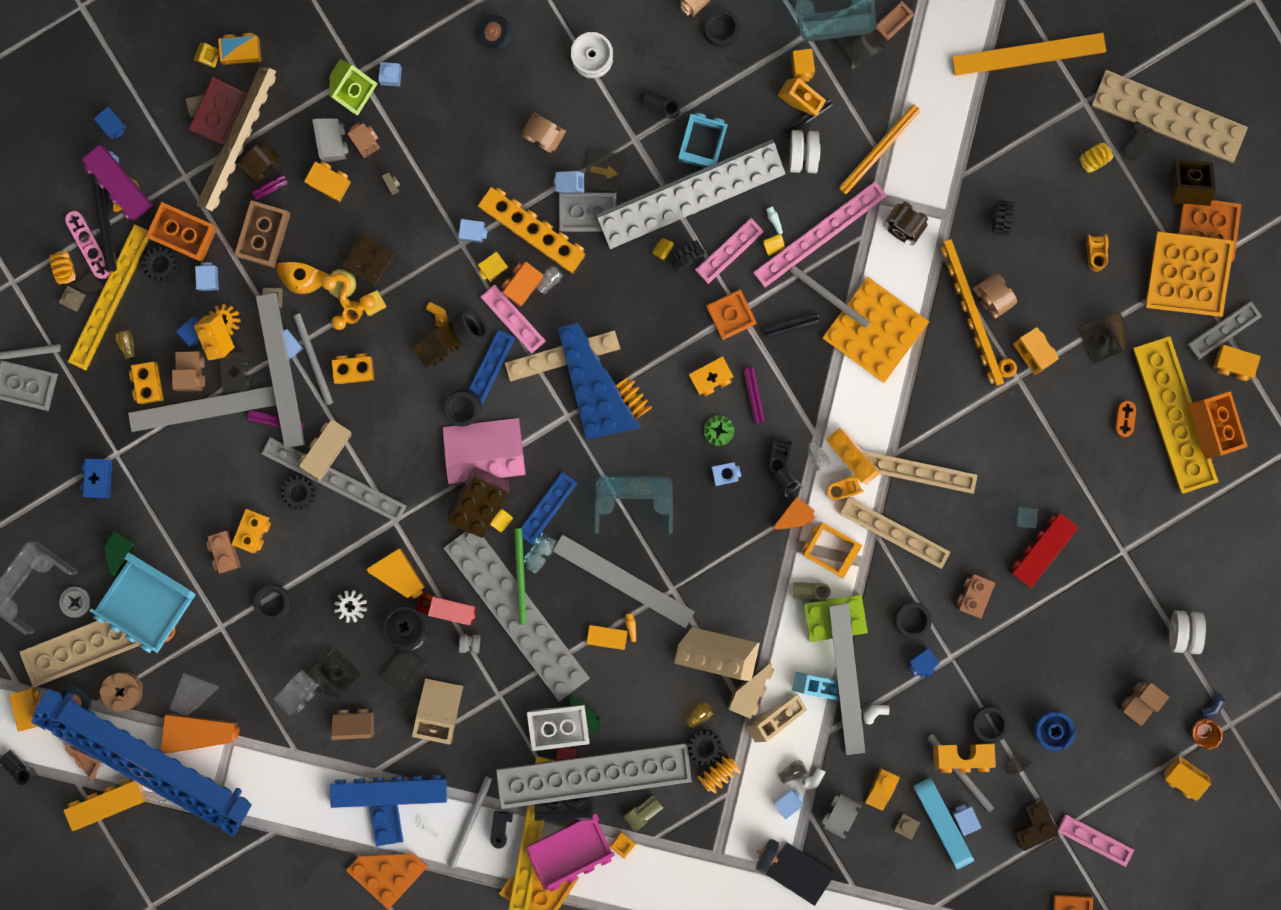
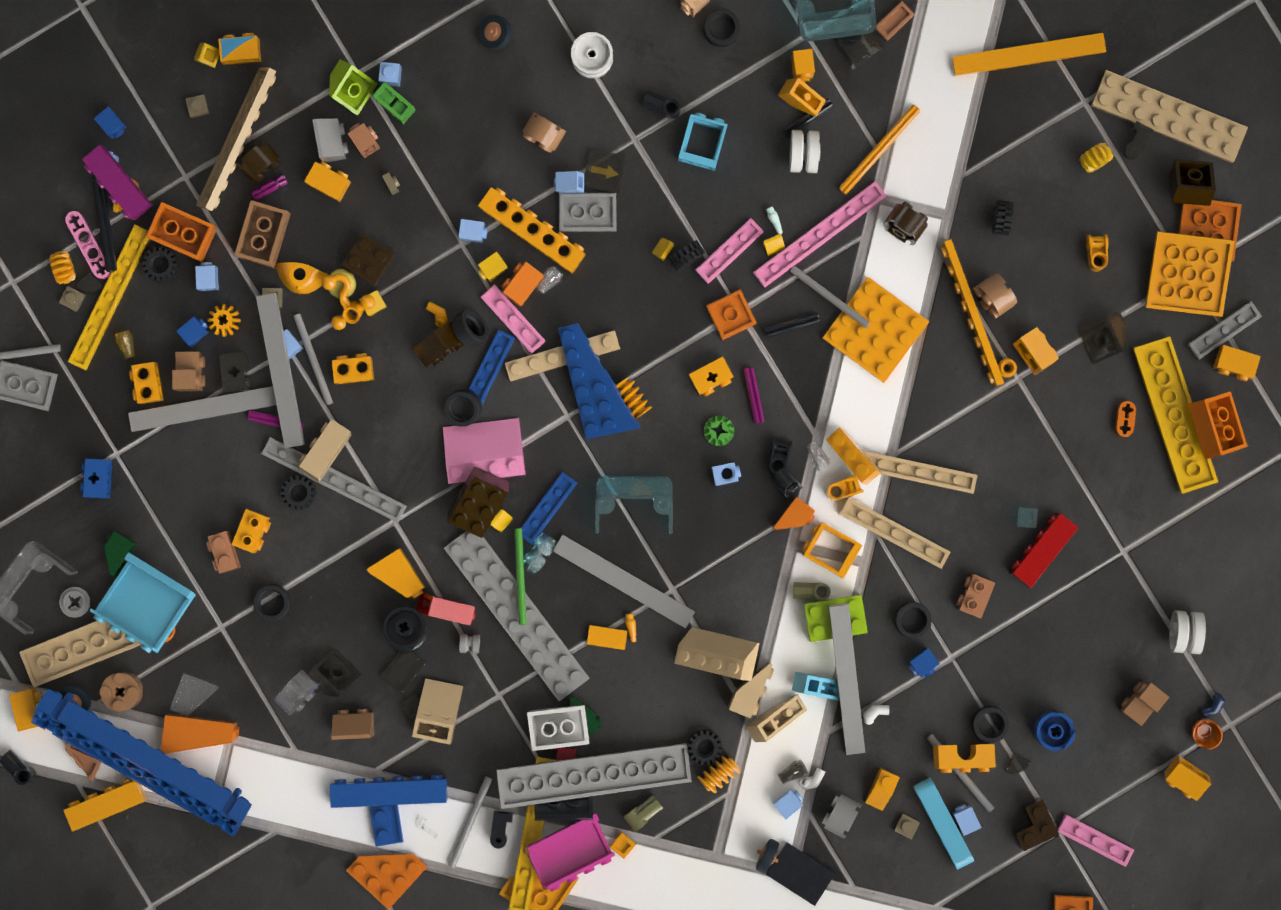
(214, 336): light orange brick -> none
(217, 111): dark red tile -> none
(345, 610): white gear -> none
(394, 103): none -> bright green brick
(691, 194): plate -> none
(701, 714): clear yellow cone -> none

